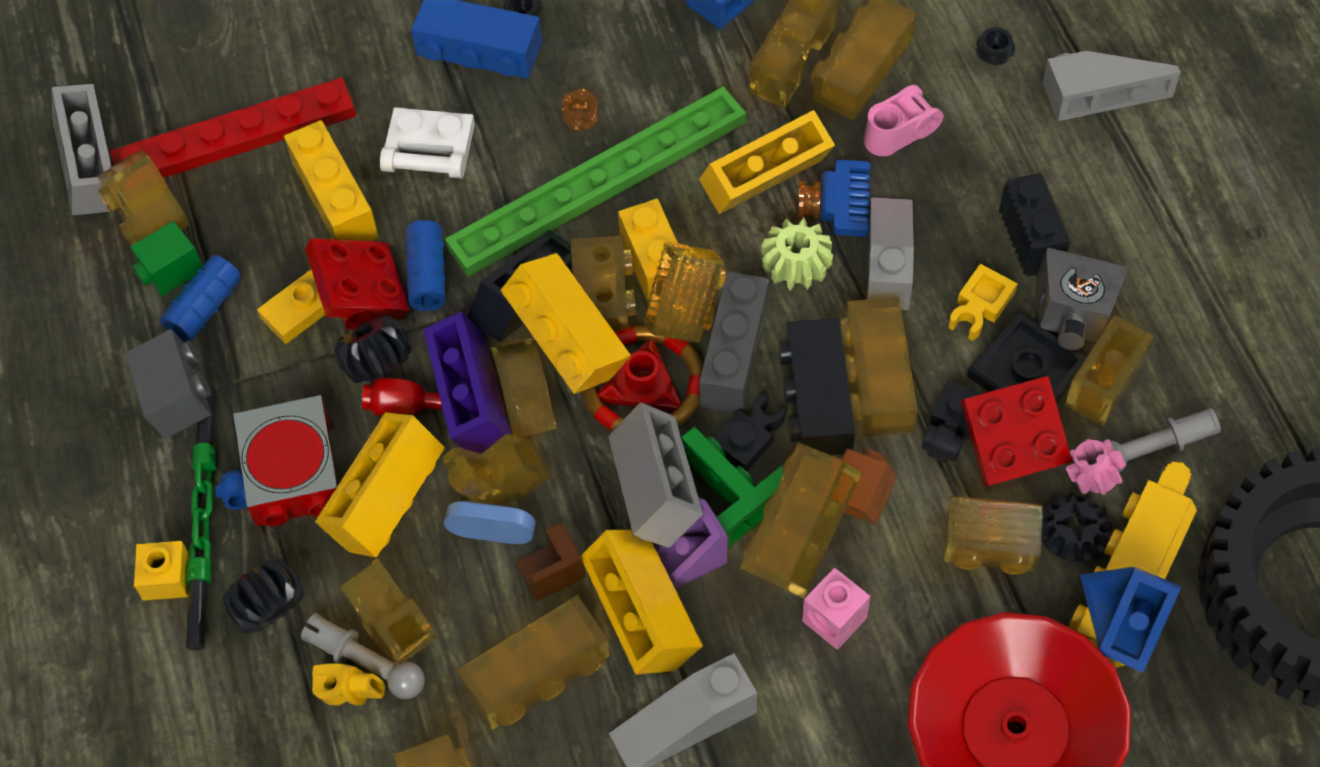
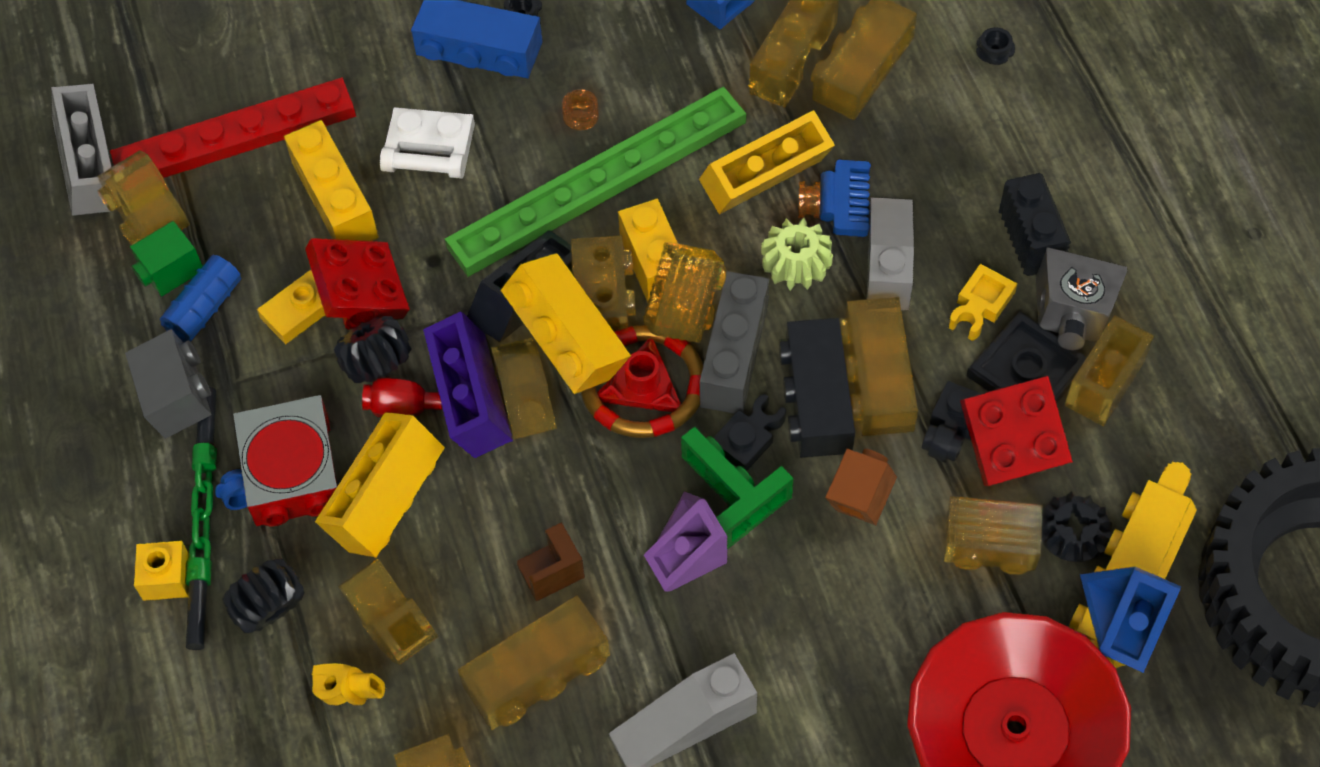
(403, 680): light grey pin -> none
(425, 265): blue axle -> none
(489, 522): medium blue tile -> none
(498, 475): clear yellow brick -> none
(641, 602): yellow brick -> none
(655, 475): light grey brick -> none
(800, 520): clear yellow brick -> none
(835, 608): bright pink brick -> none
(900, 122): bright pink piece -> none
(1096, 466): bright pink gear -> none
(1104, 82): light grey slope -> none
(1178, 433): light grey pin -> none

